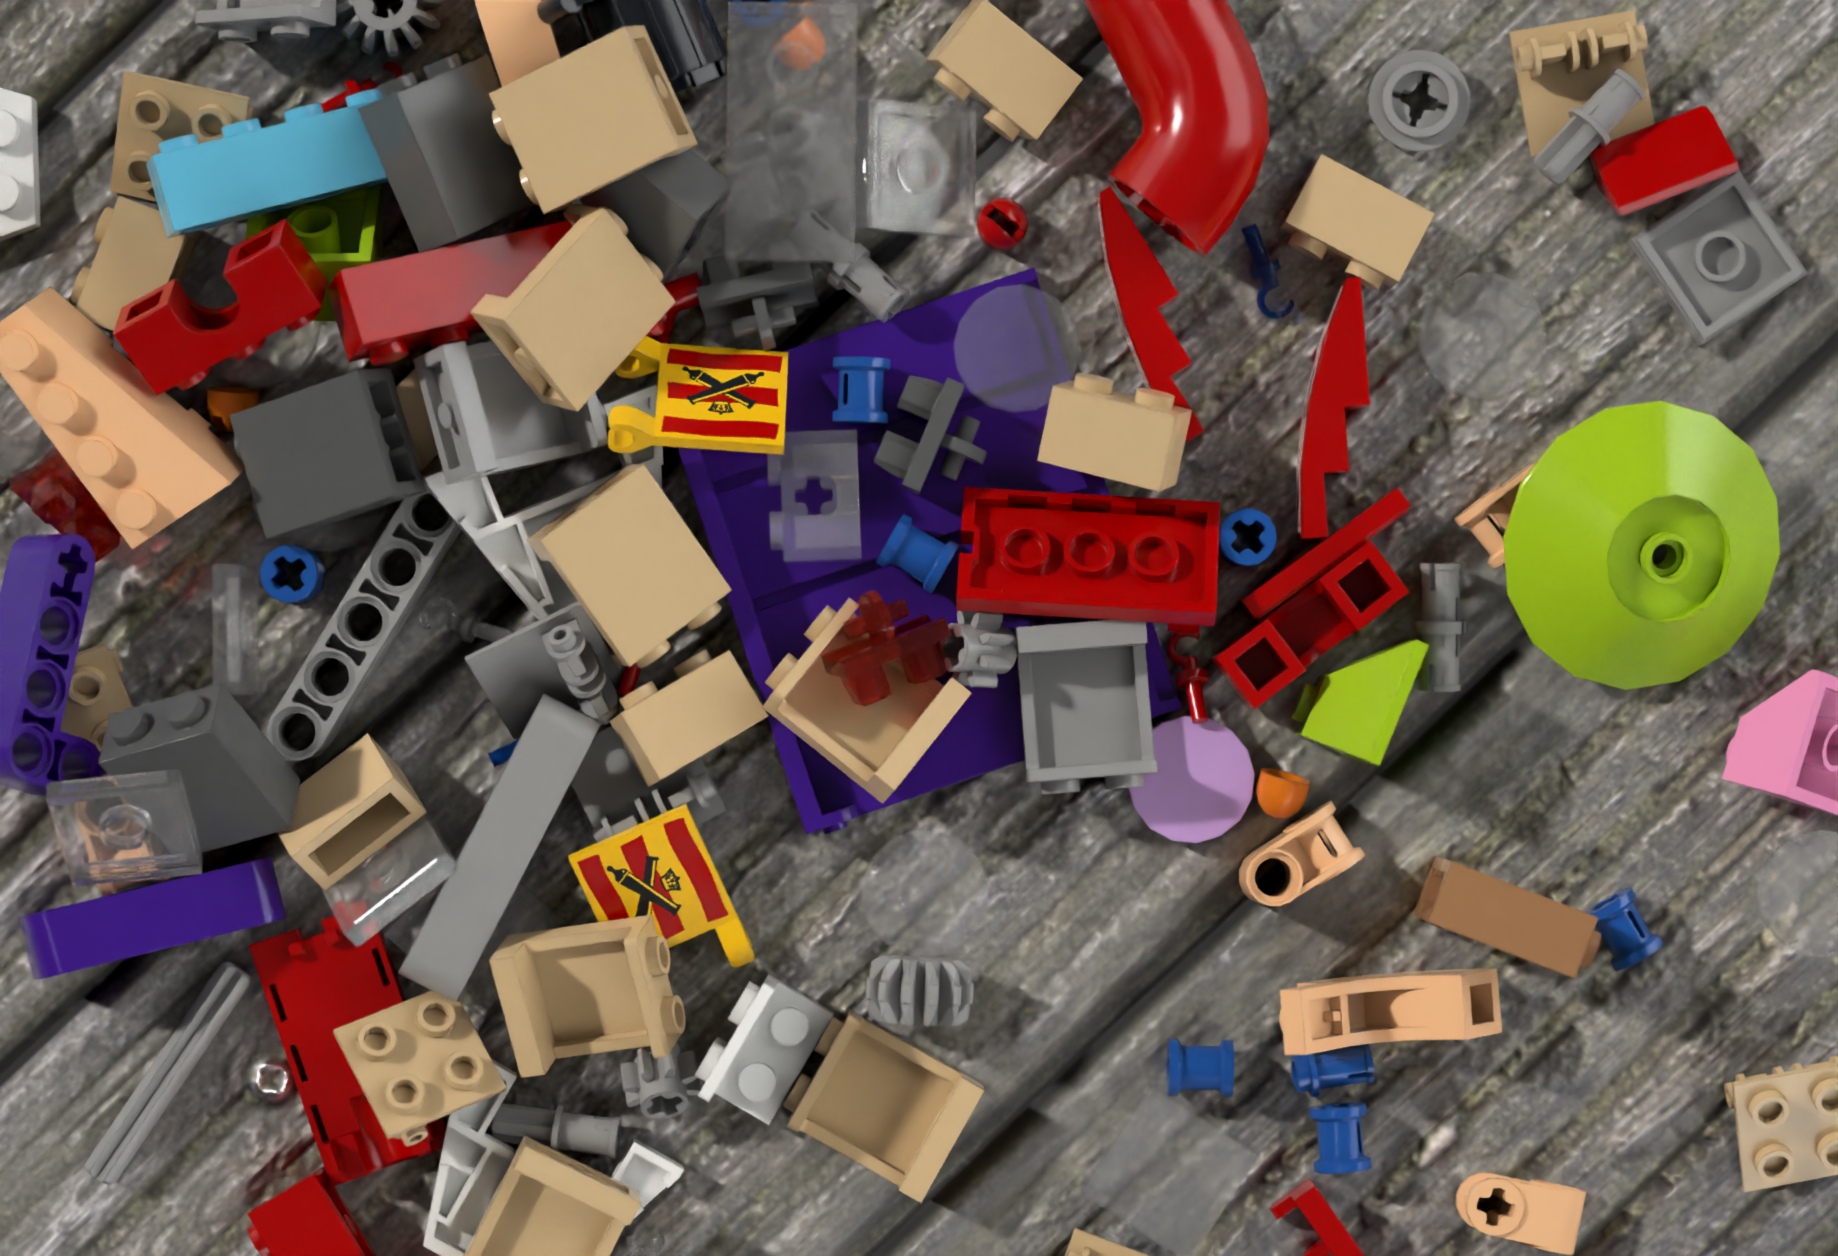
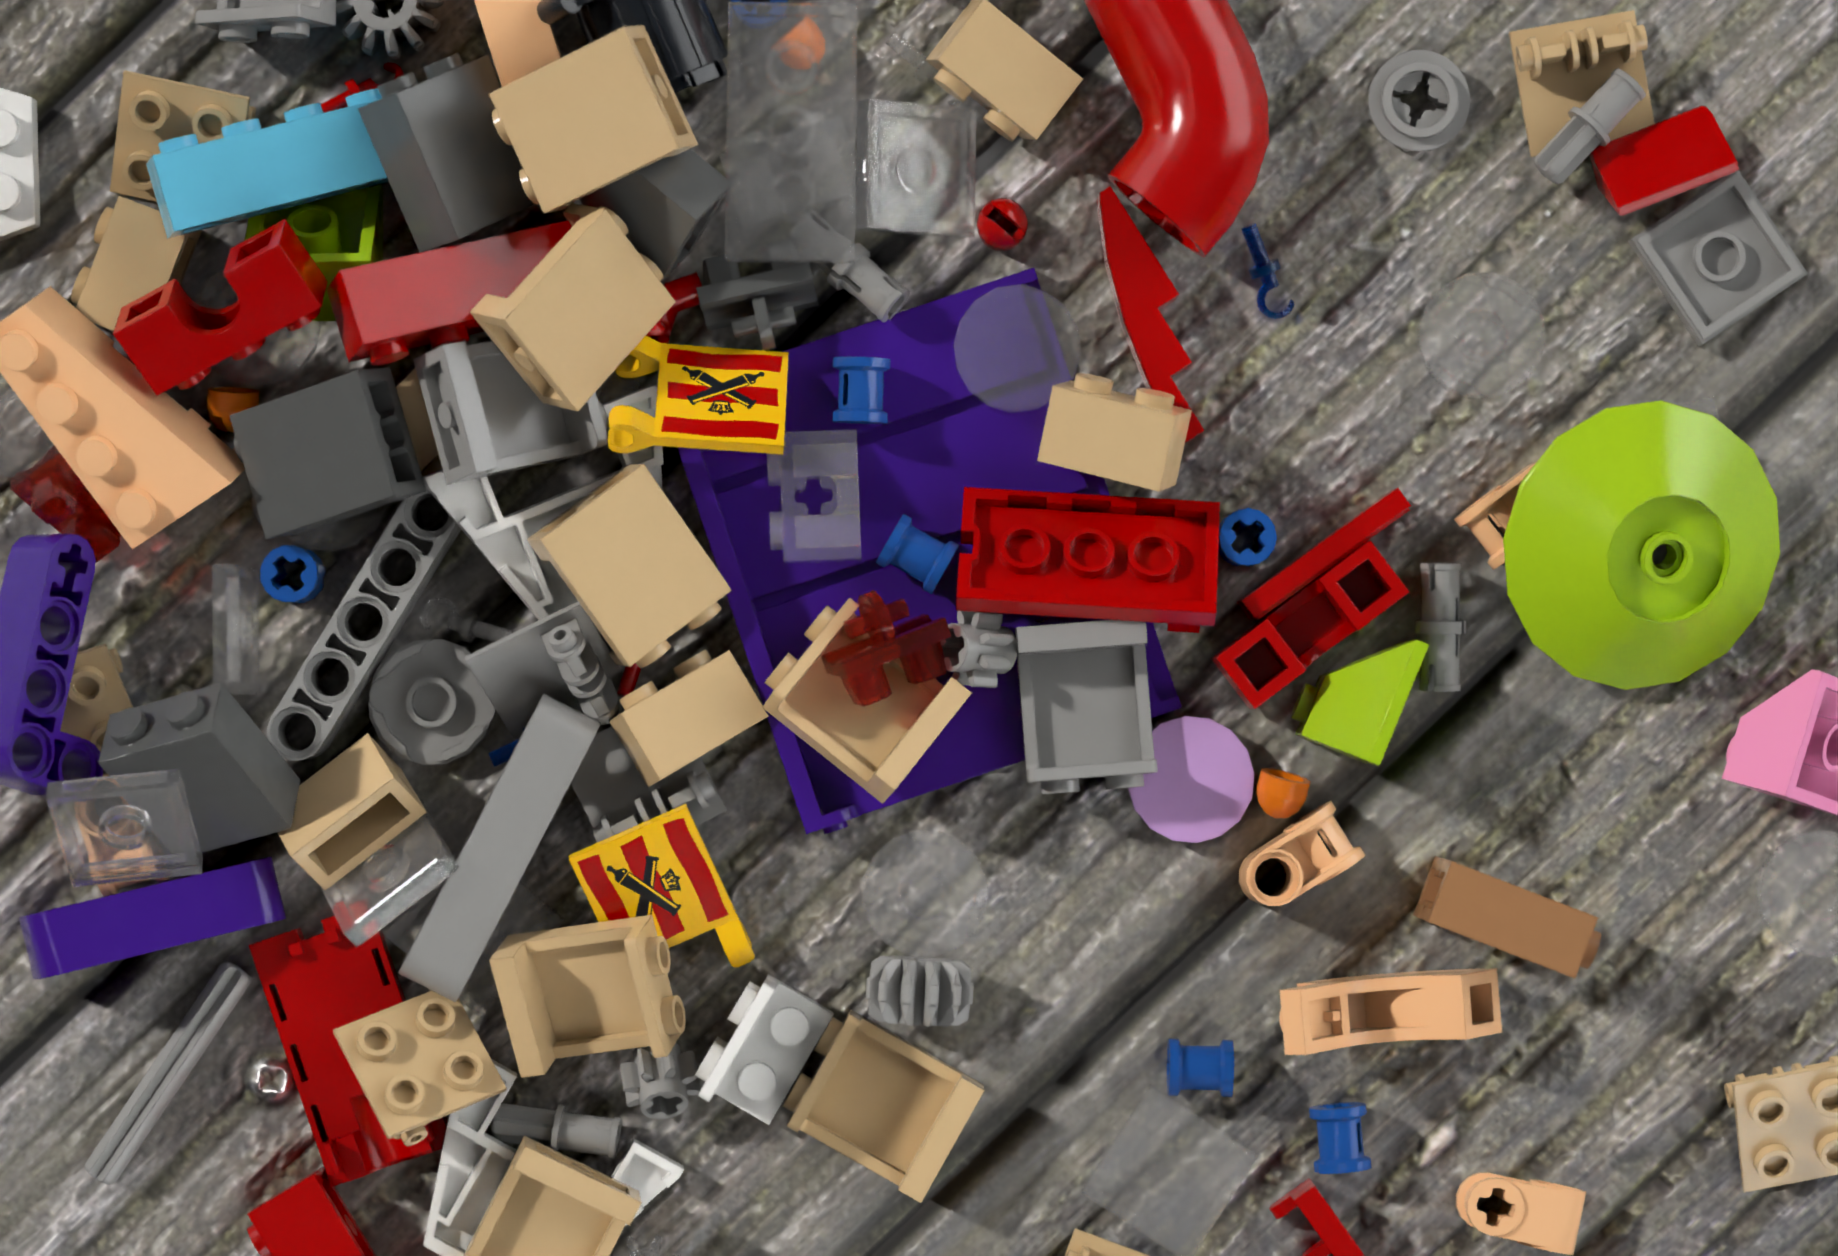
(429, 703): none -> light grey tile
(936, 405): dark grey hips -> none
(1190, 678): red hand -> none
(1332, 1068): blue pin -> none
(1335, 385): red slope -> none
(1355, 223): tan piece -> none
(1624, 929): blue bush -> none

